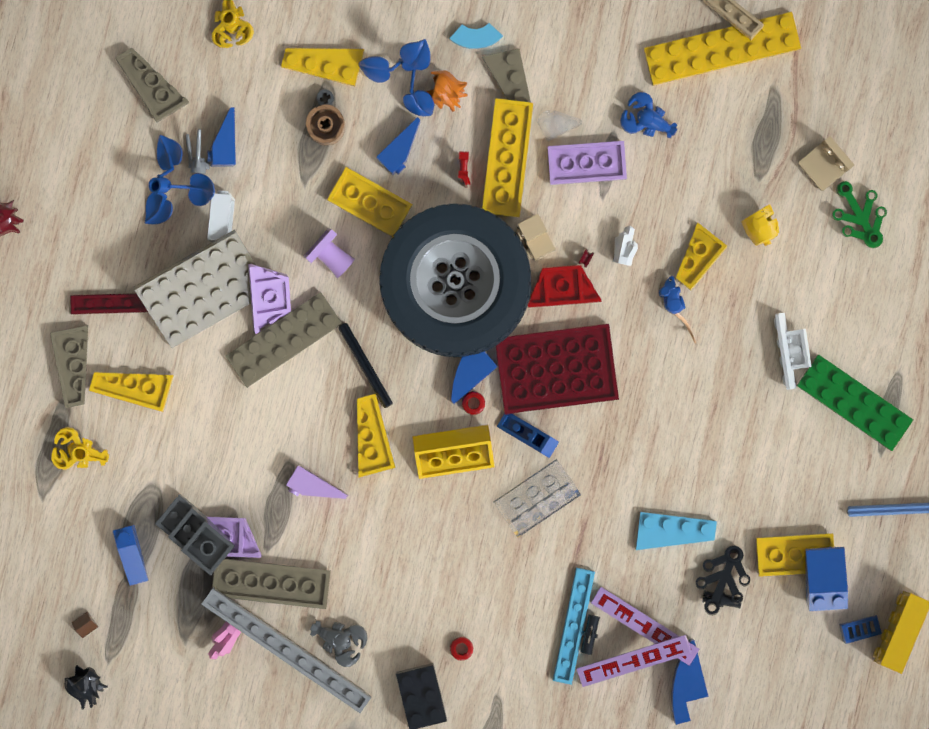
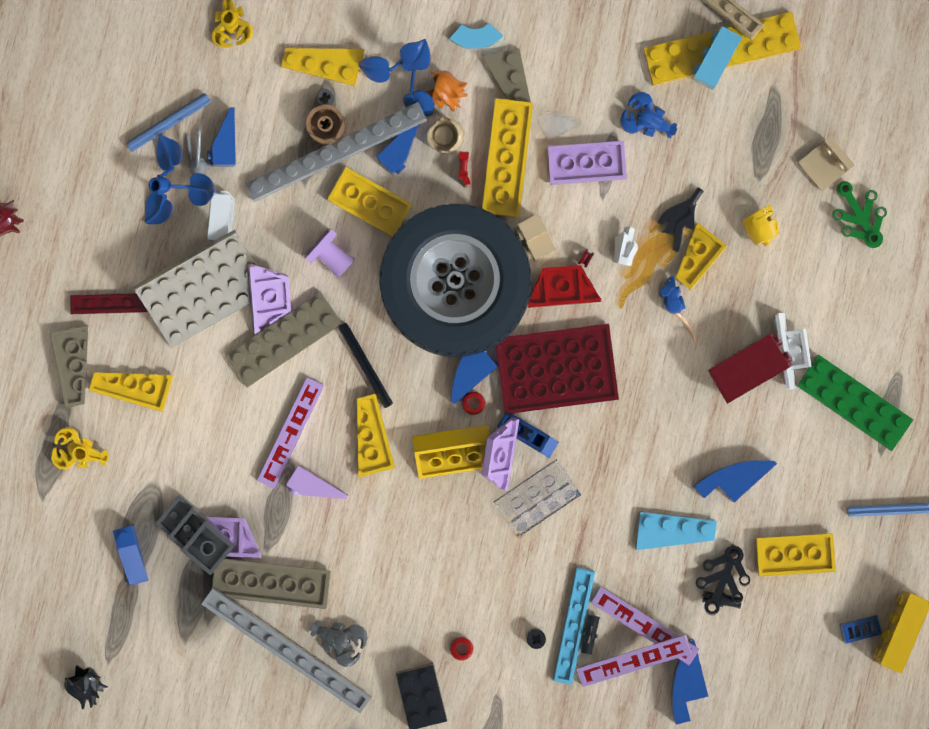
(84, 625): reddish brown slope -> none
(150, 85): dark tan wing -> none
(168, 122): none -> medium blue axle
(223, 640): bright pink rock -> none
(290, 433): none -> lavender tile
(336, 152): none -> light grey plate
(445, 135): none -> tan piece
(500, 453): none -> lavender wing
(533, 637): none -> black wheel
(666, 241): none -> piece
(716, 57): none -> medium azure brick
(734, 478): none -> blue slope
(750, 367): none -> dark red slope
(826, 579): blue slope -> none

